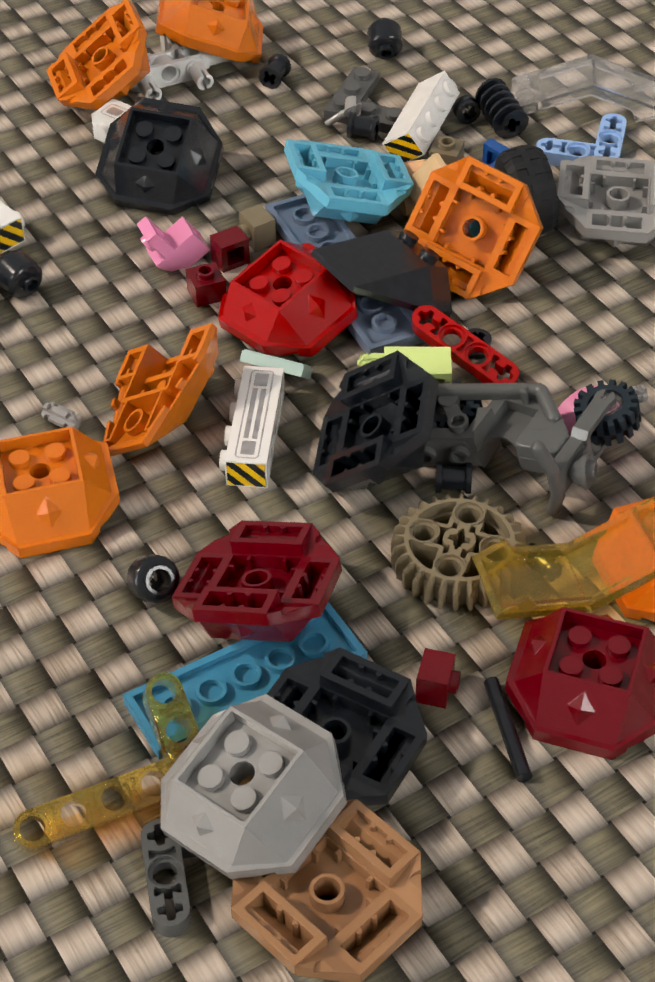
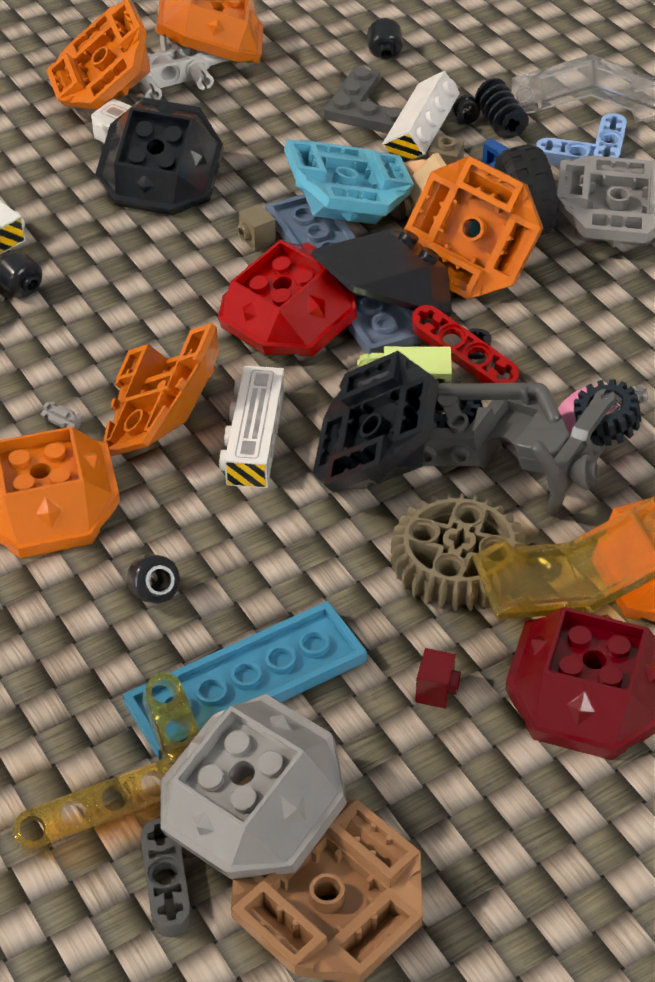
(176, 247): bright pink brick -> none
(205, 284): dark red plate -> none
(230, 249): dark red plate -> none
(259, 581): dark red piece -> none
(264, 360): light aqua plate -> none
(272, 74): black bush -> none
(350, 106): light grey hand -> none
(363, 126): black bush -> none
(368, 713): black piece -> none
(453, 477): black bush -> none
(508, 729): black bar -> none

